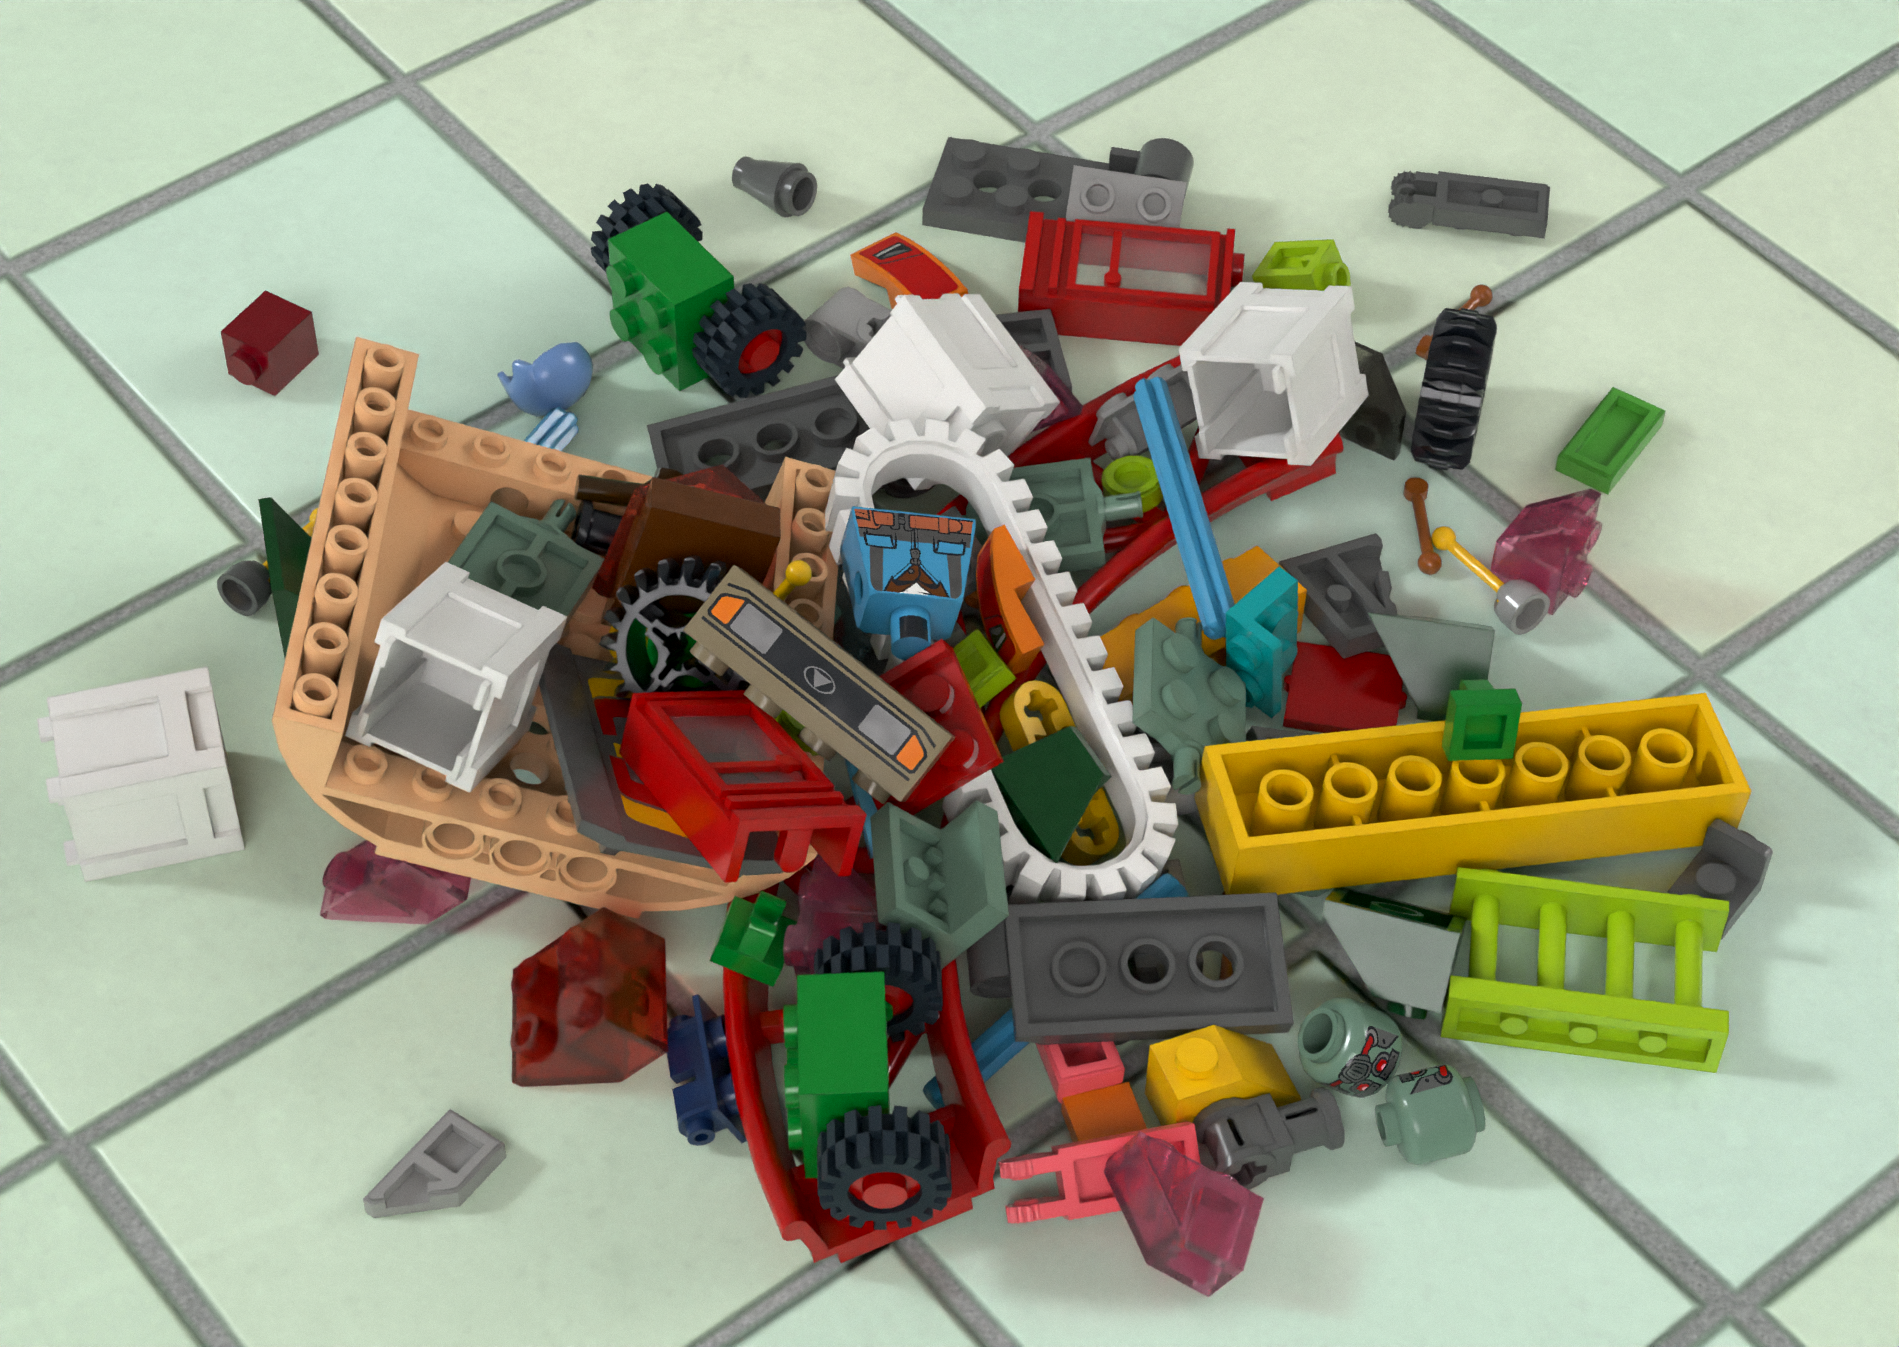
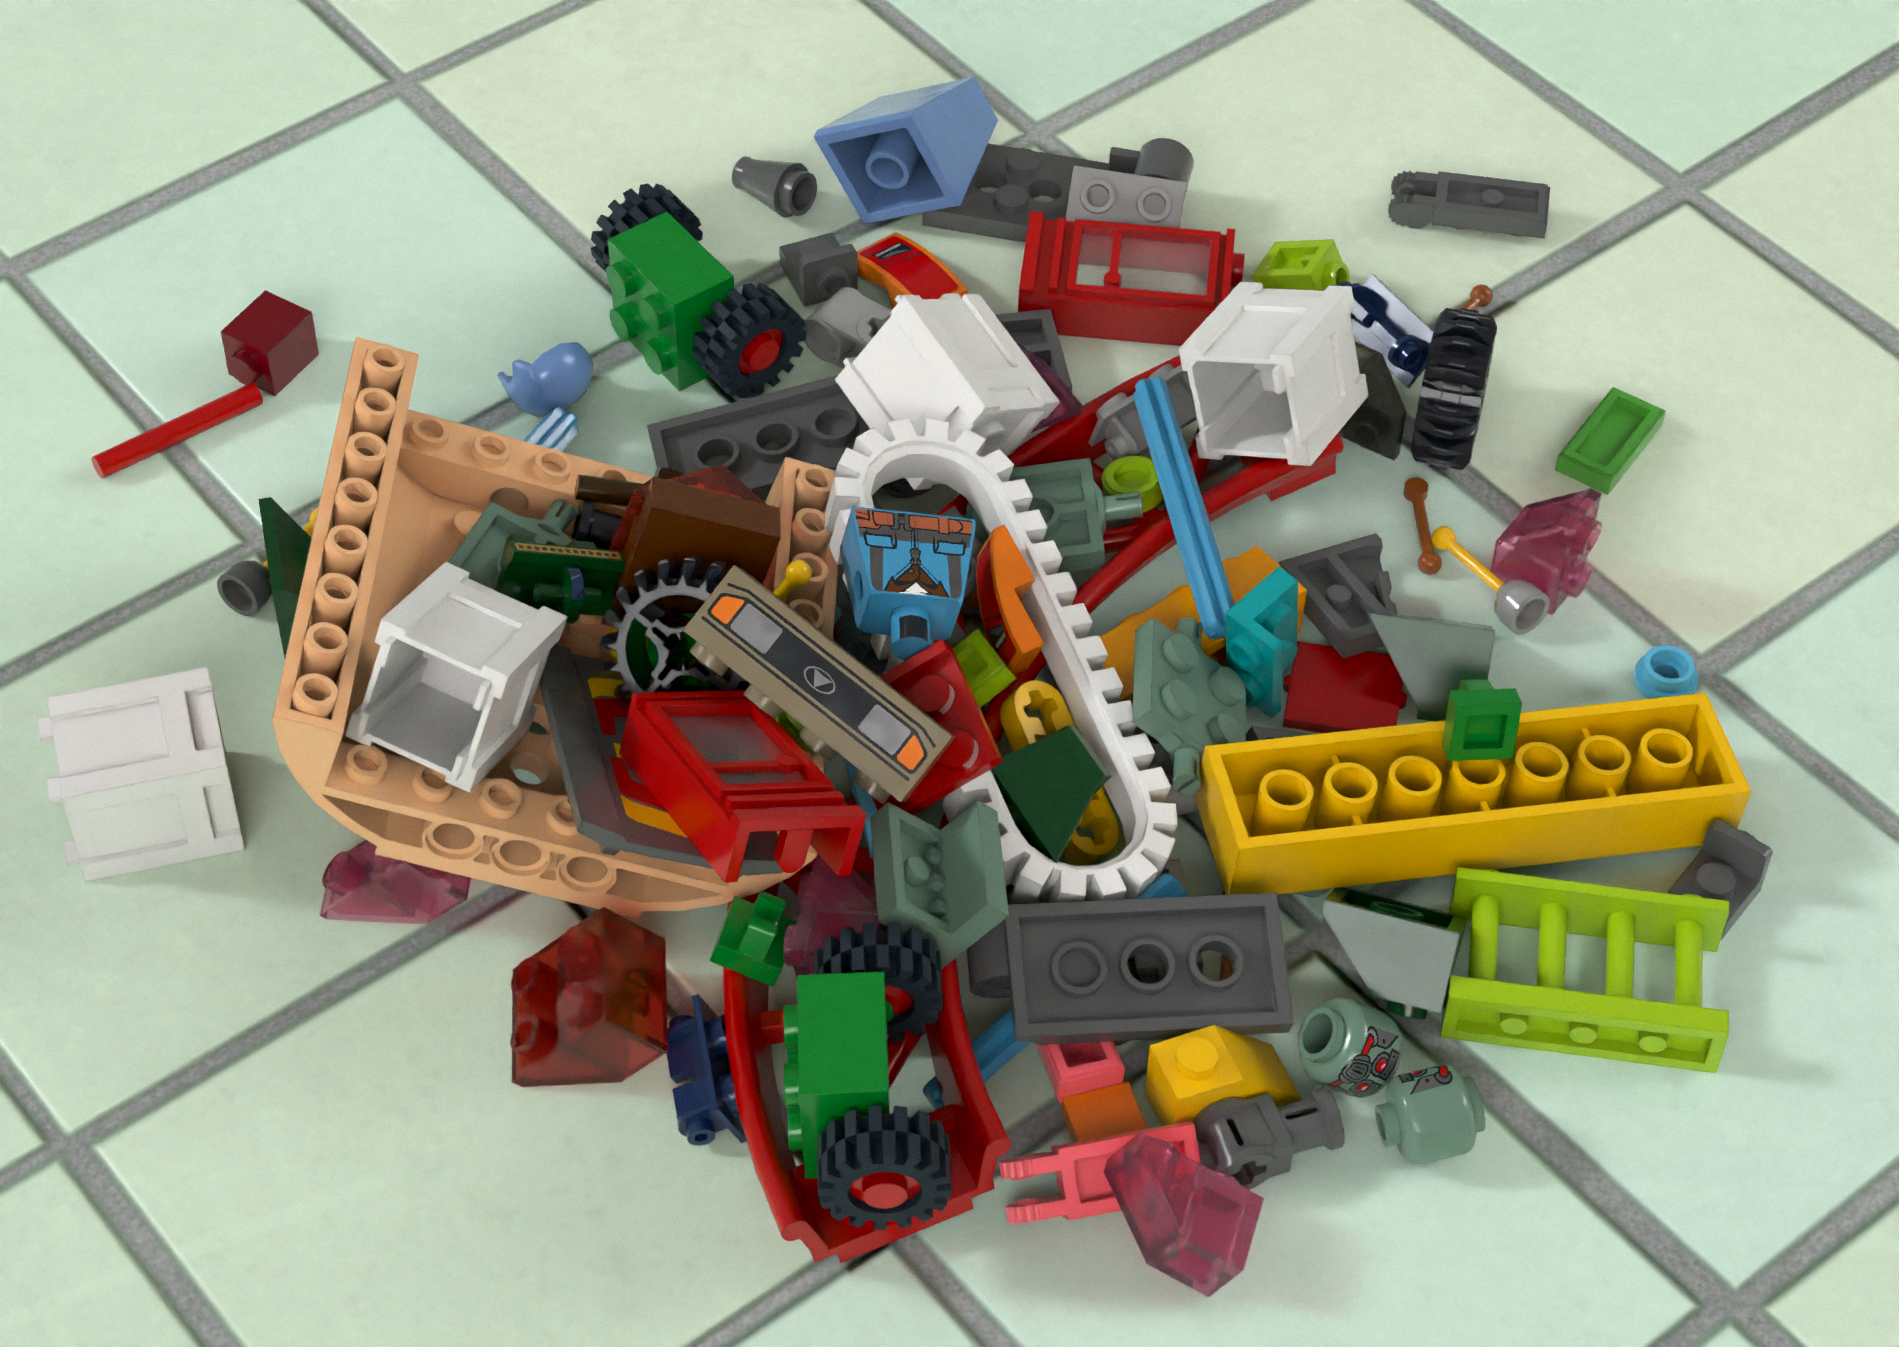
(177, 430): none -> red bar
(438, 1169): light grey tile -> none
(562, 578): none -> dark green hips
(819, 267): none -> dark grey bracket
(910, 149): none -> medium blue slope
(1390, 328): none -> hinge
(1665, 673): none -> medium azure plate

